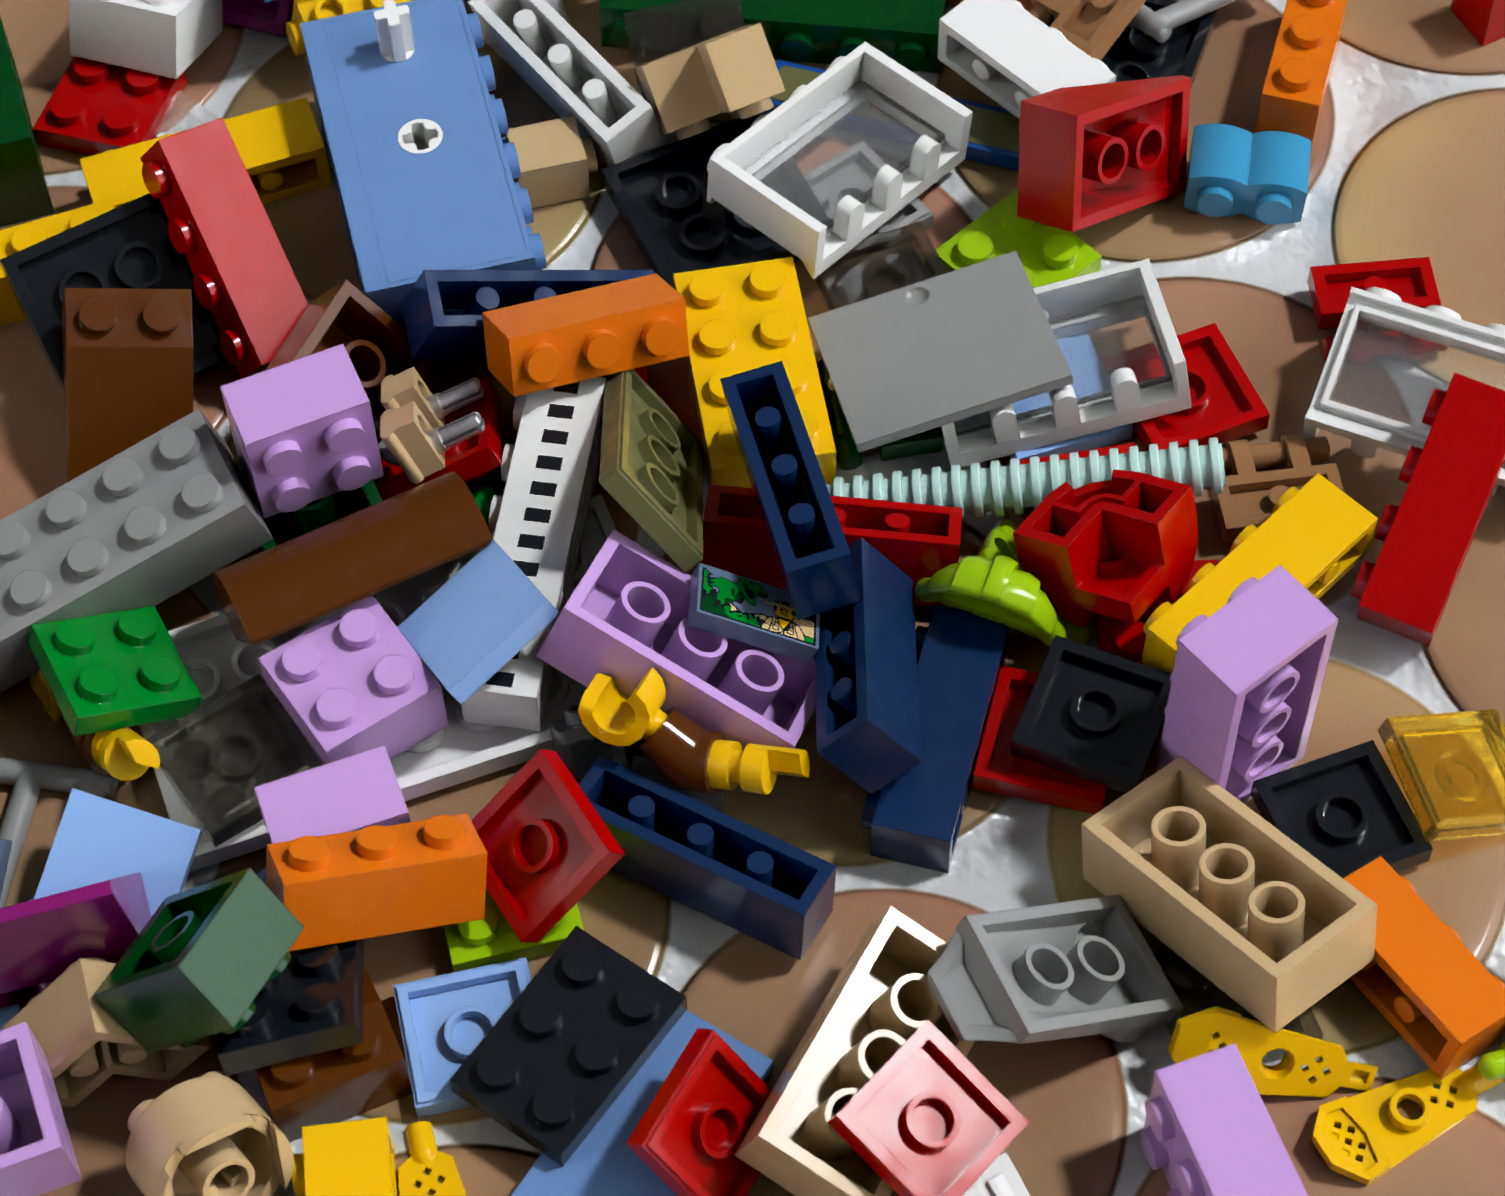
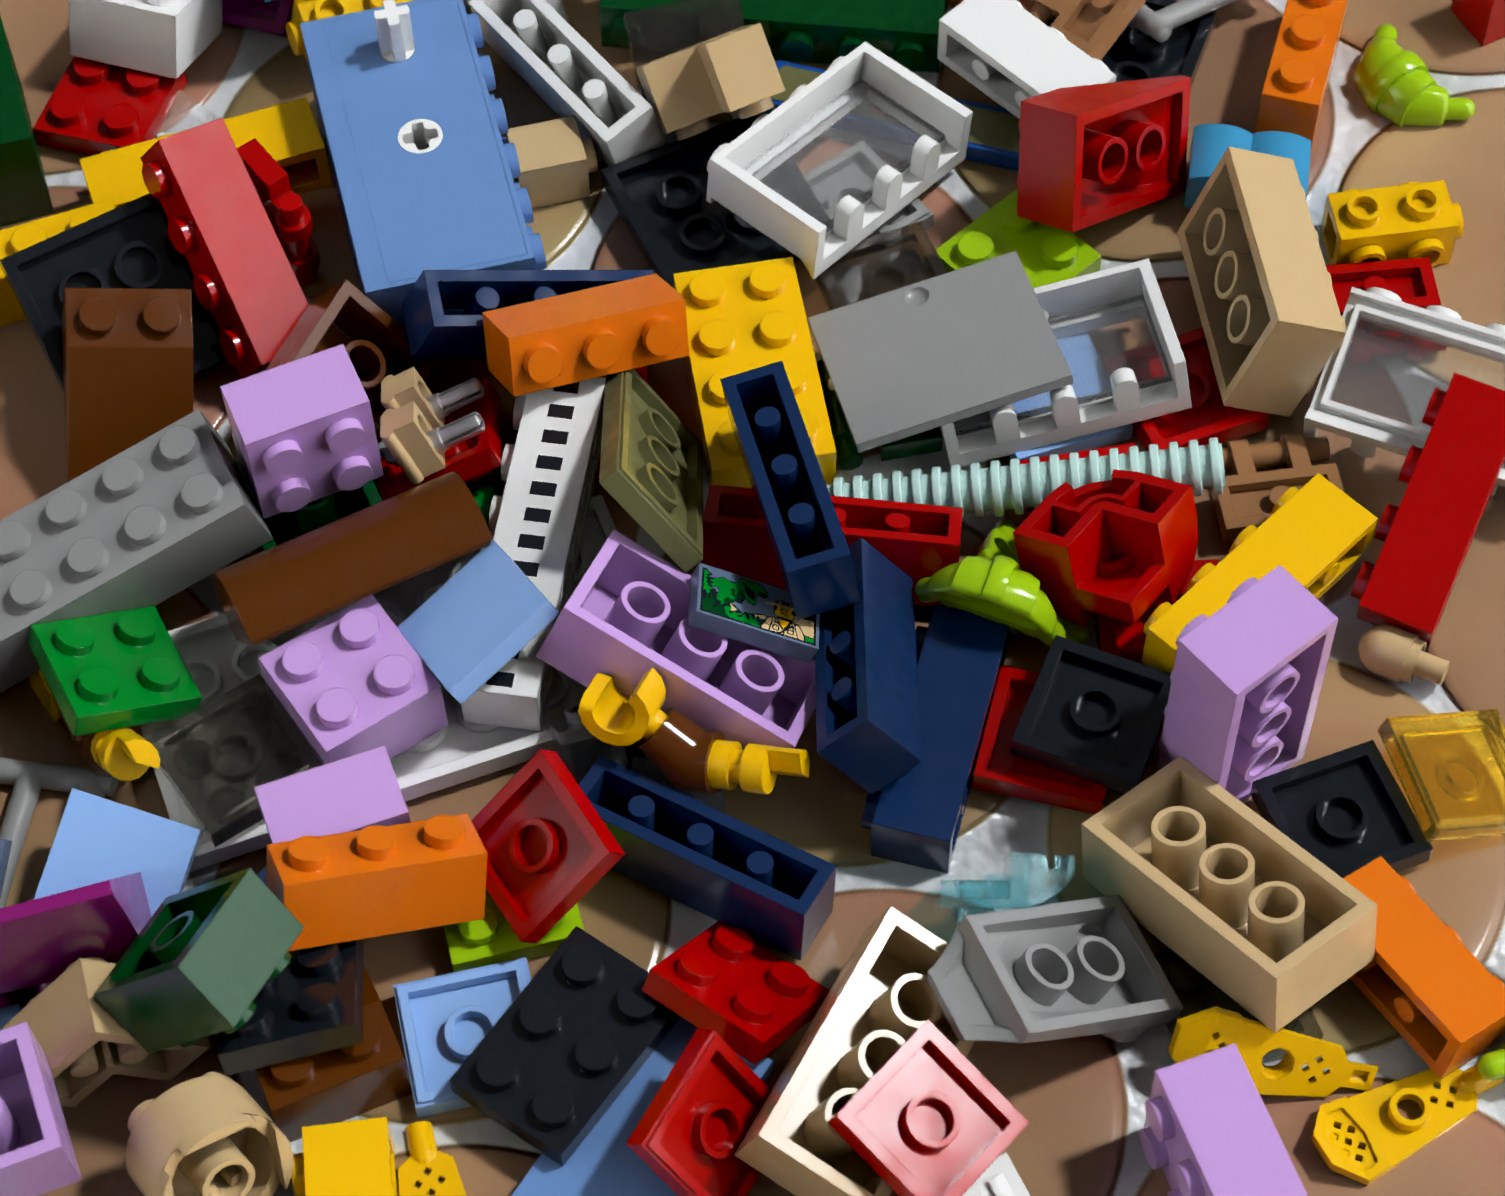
(284, 209): none -> red plate
(736, 990): none -> red plate
(1024, 884): none -> clear light blue slope
(1260, 282): none -> tan brick
(1391, 224): none -> yellow brick
(1399, 655): none -> tan cylinder
(1401, 87): none -> lime piece

